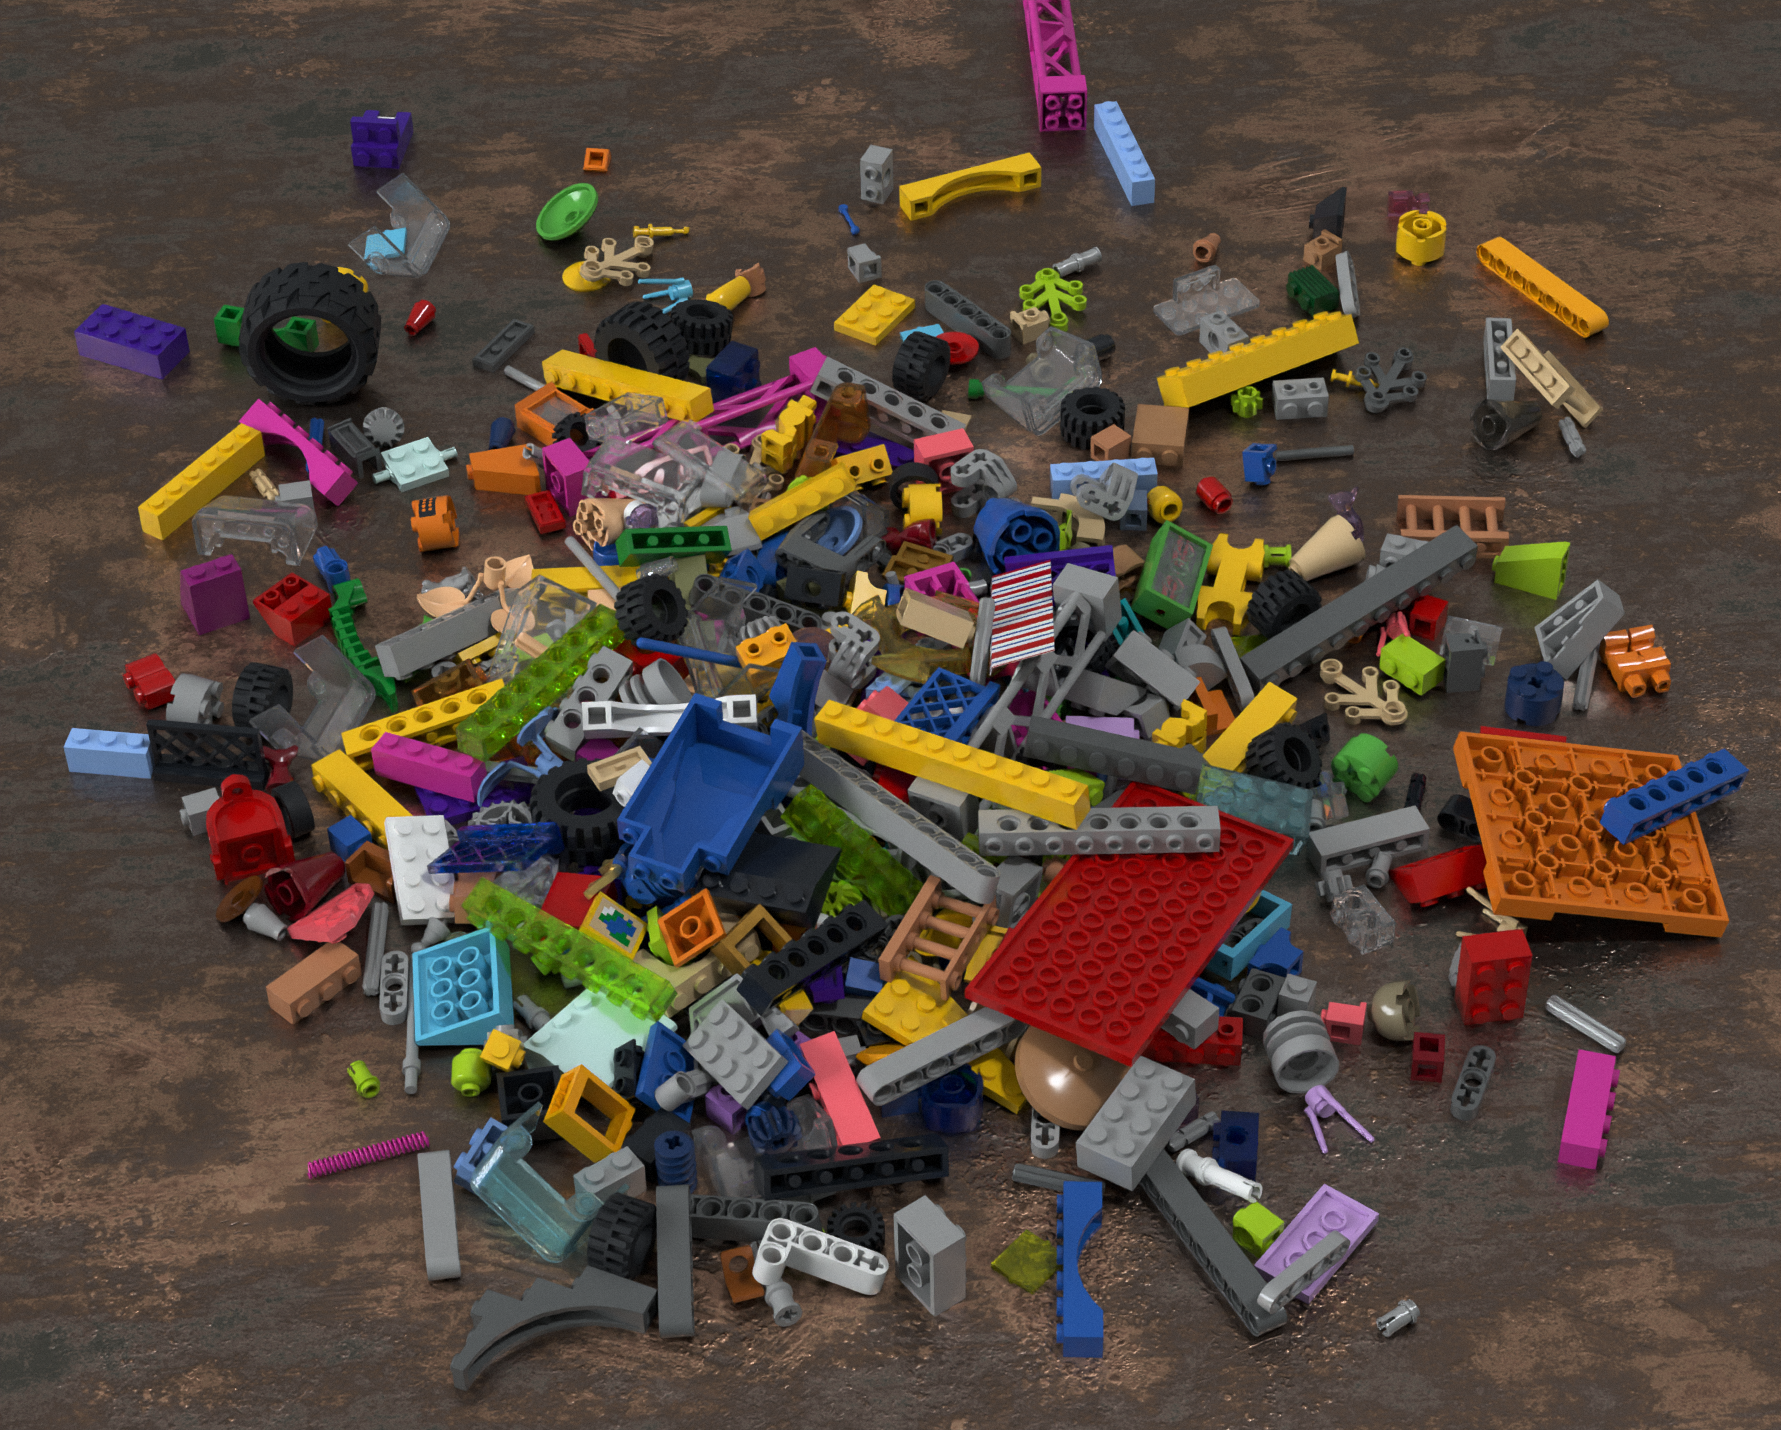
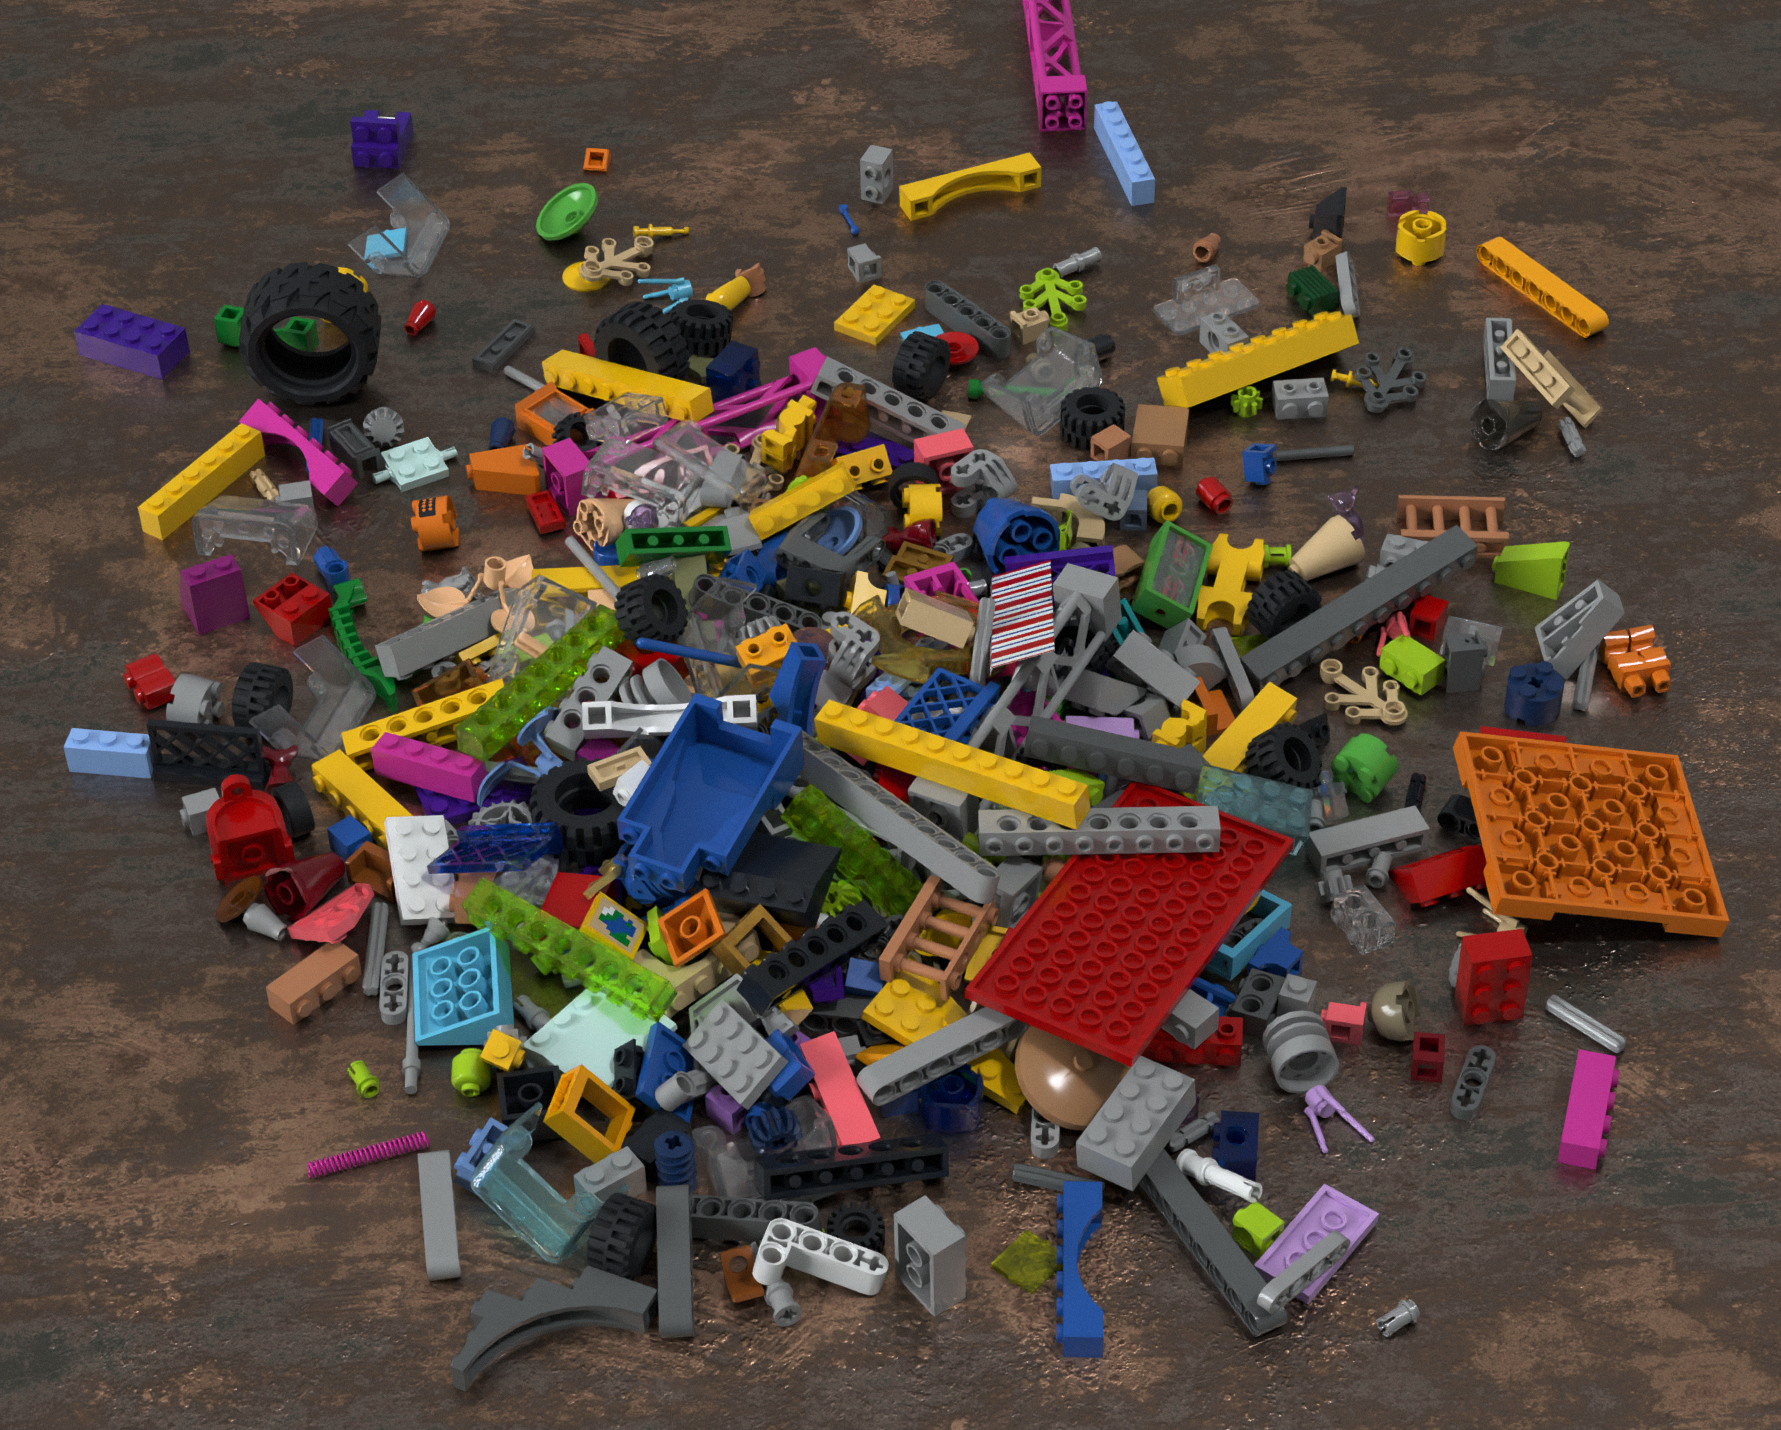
(1673, 796): blue brick -> none

